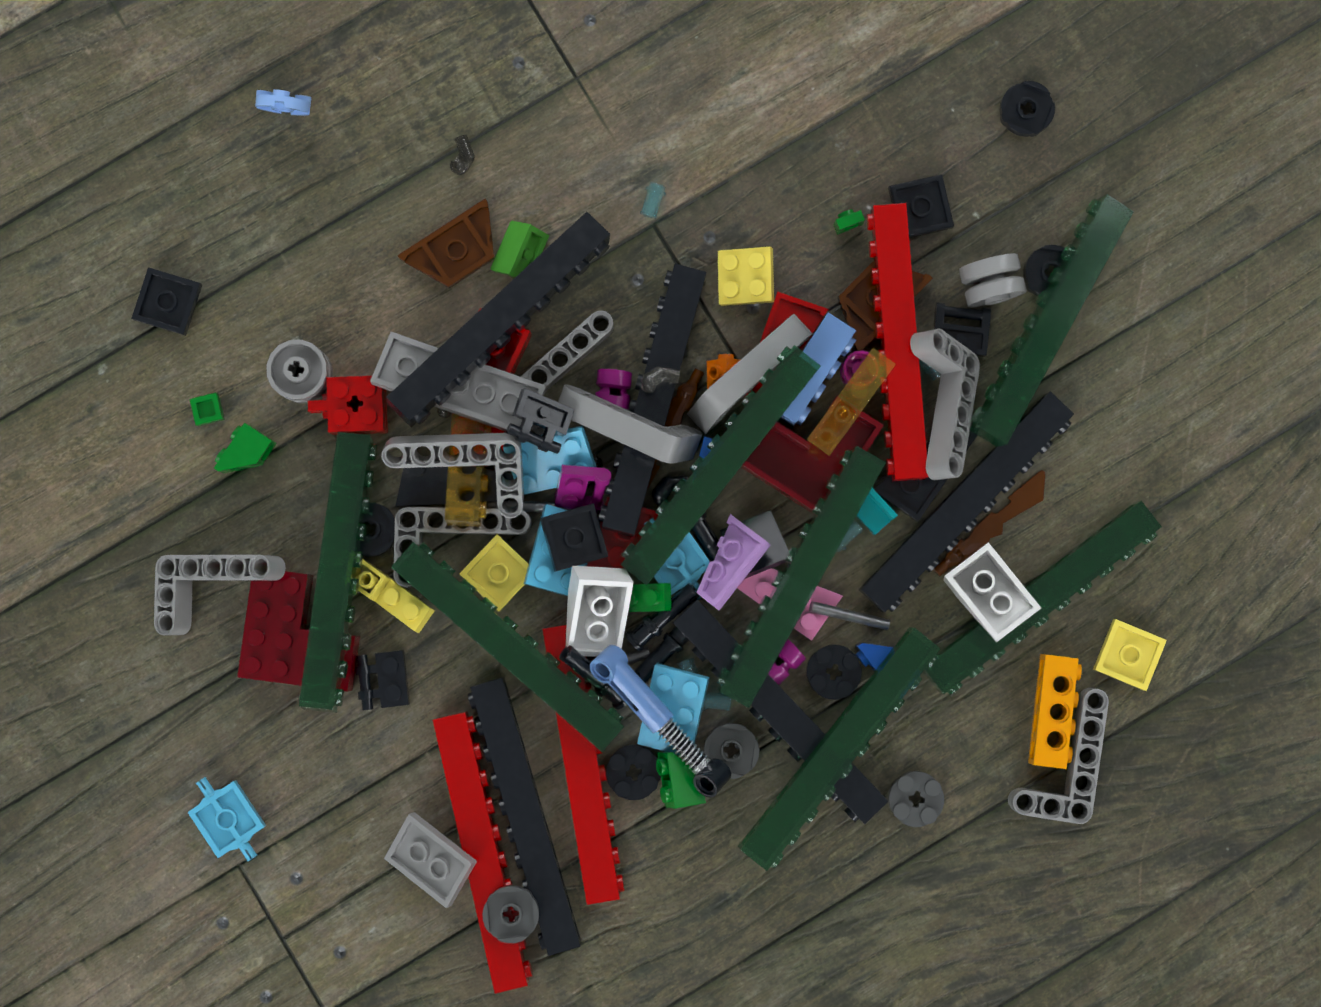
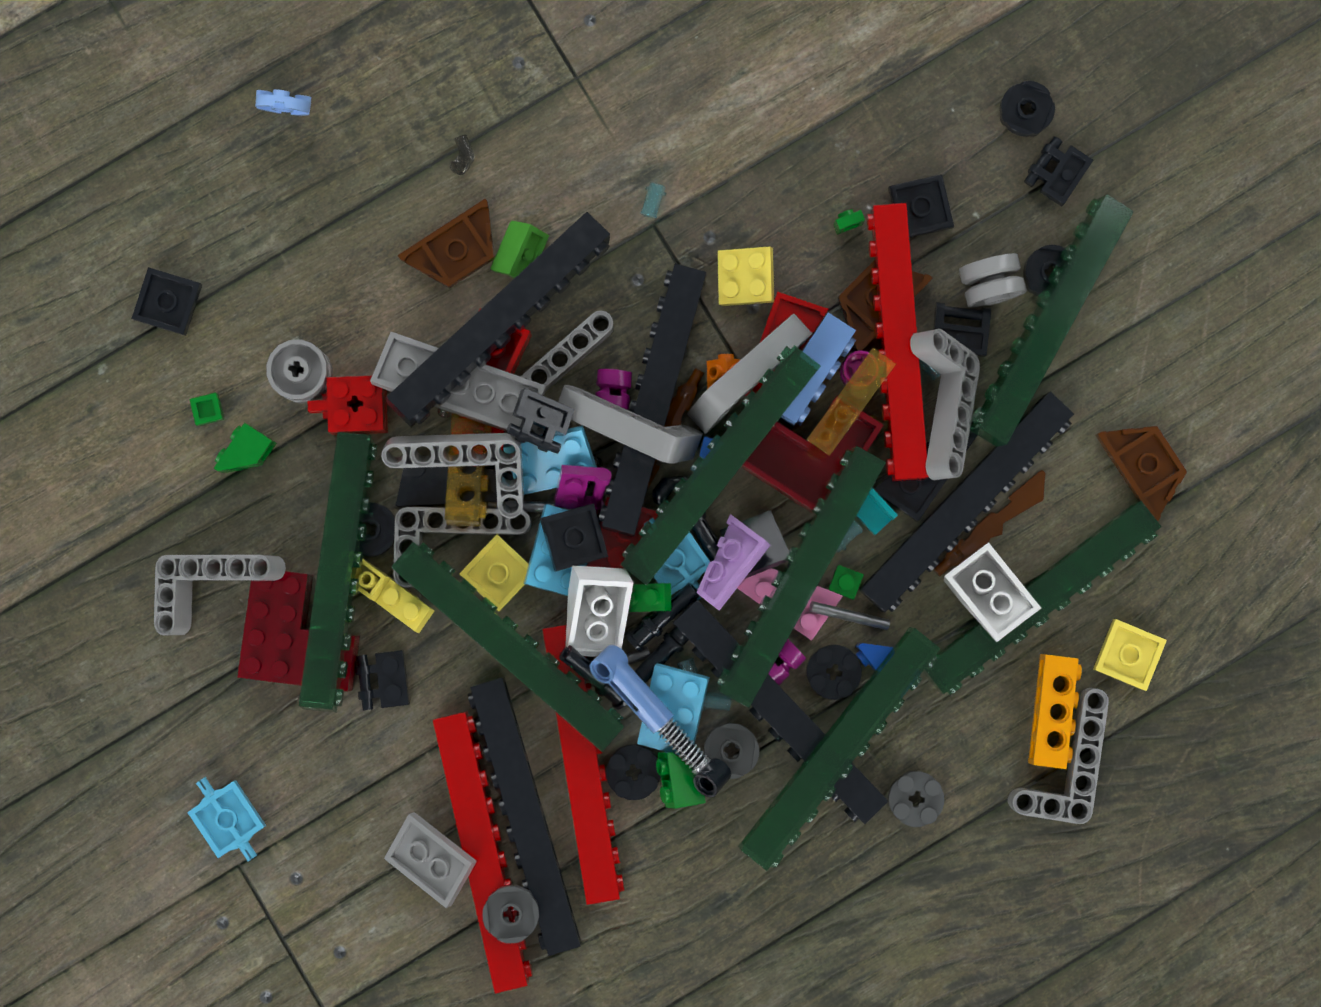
(658, 375): clear smoke arm -> none
(845, 582): none -> green plate
(1065, 176): none -> black plate
(1145, 464): none -> reddish brown wing

